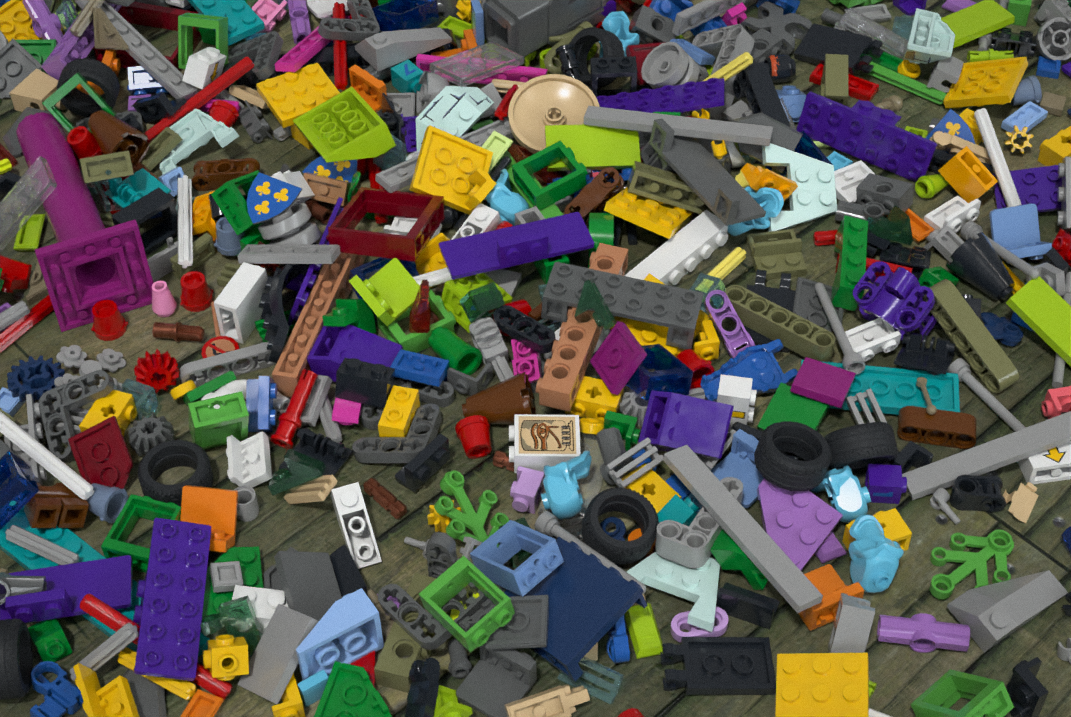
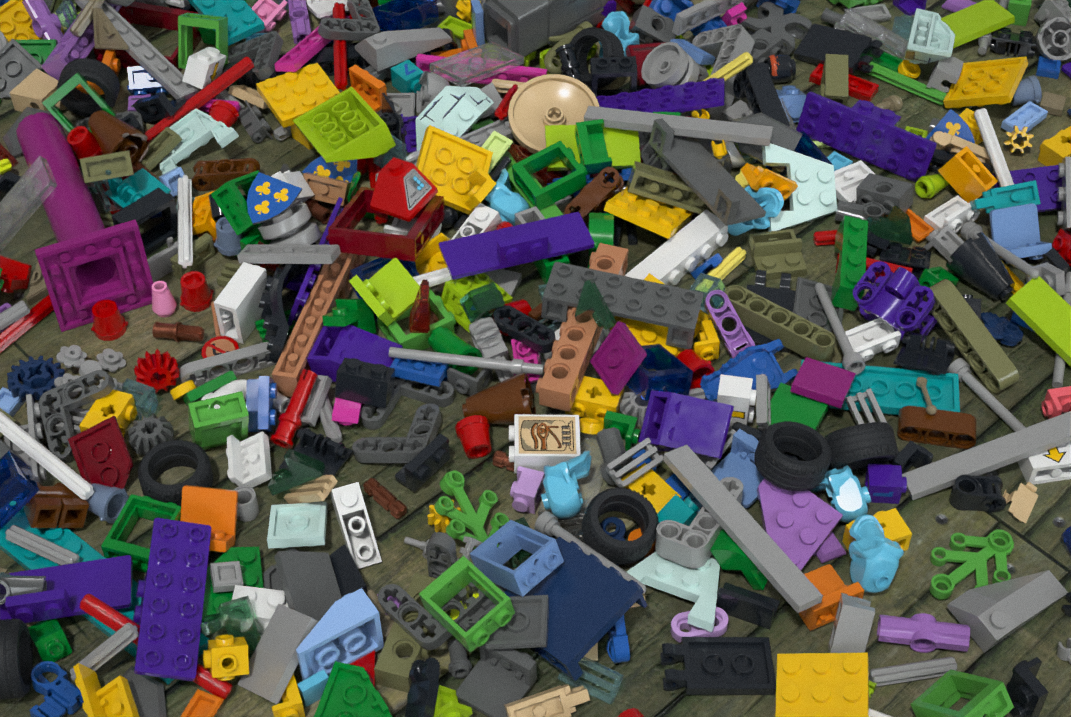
(30, 234): lime tile -> none
(181, 688): yellow axle -> none
(297, 525): none -> light aqua plate
(399, 412): yellow brick -> none
(401, 190): none -> red slope
(515, 366): none -> light grey bar
(592, 145): none -> green panel
(643, 631): lime tile -> none
(708, 264): none -> blue tile
(763, 402): none -> light grey tile
(912, 671): none -> light grey axle
(939, 500): light grey hand -> none
(990, 54): lime pin -> none
(1008, 196): none -> teal hinge

